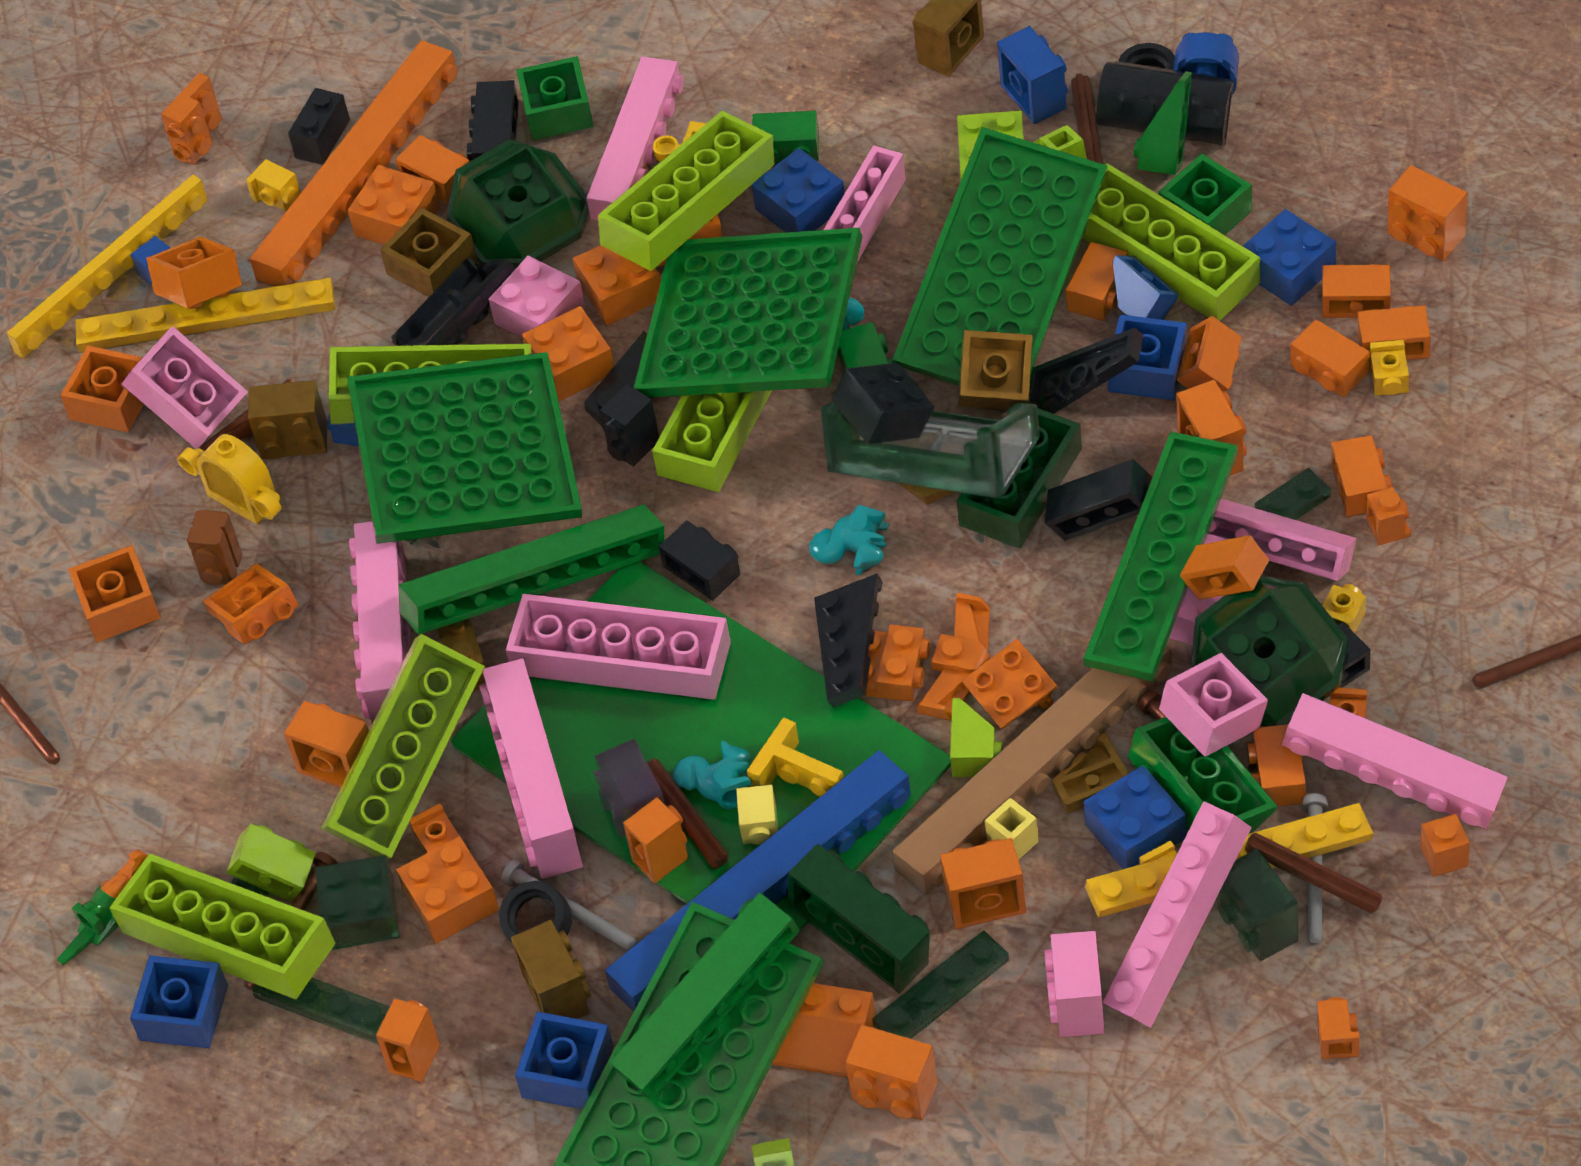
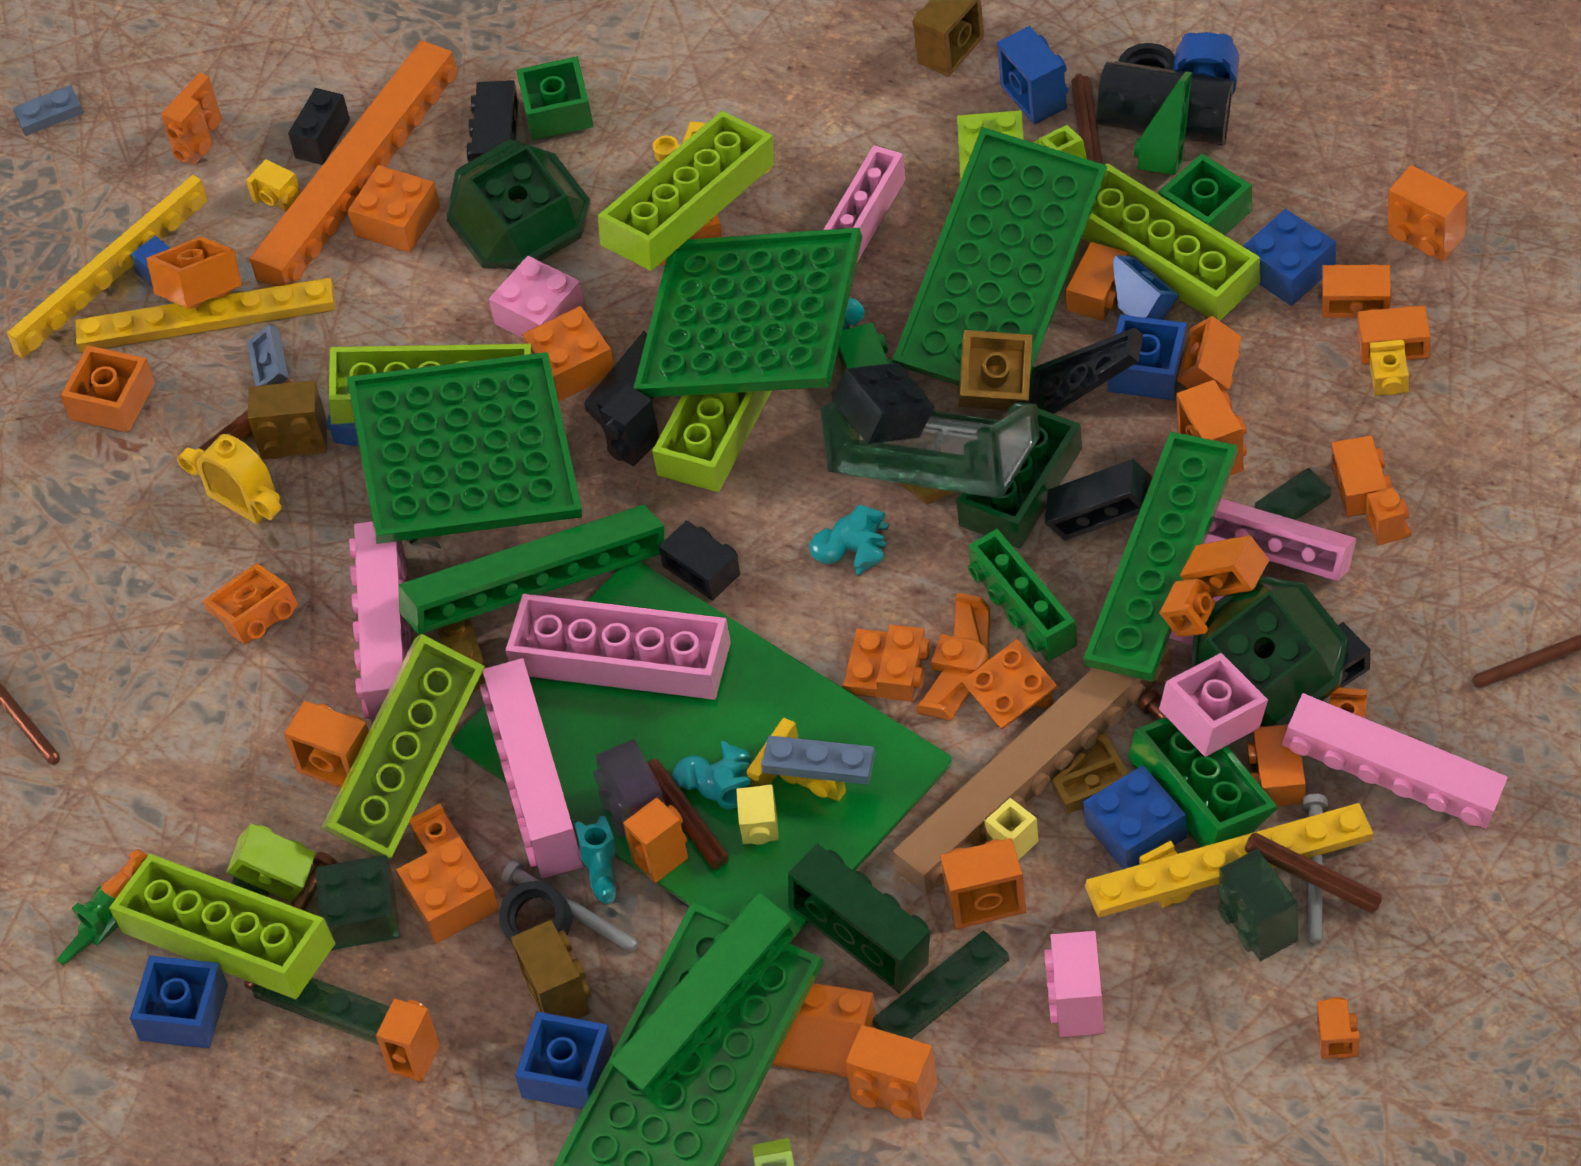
(48, 110): none -> sand blue plate
(114, 593): orange brick -> none
(184, 387): bright pink brick -> none
(214, 547): dark orange brick -> none
(267, 357): none -> sand blue plate
(426, 251): pearl gold brick -> none
(431, 162): orange brick -> none
(454, 305): black container -> none
(597, 853): none -> teal animal
(615, 283): orange brick -> none
(637, 127): bright pink brick -> none
(790, 132): green brick -> none
(797, 193): blue brick -> none
(818, 760): none -> sand blue plate
(831, 821): blue brick -> none
(845, 637): black wing -> none
(971, 741): lime slope -> none
(1022, 595): none -> green brick
(1177, 914): bright pink brick -> none
(1192, 601): none -> orange brick
(1329, 358): orange brick -> none
(1346, 605): yellow brick -> none
(1444, 845): orange brick -> none

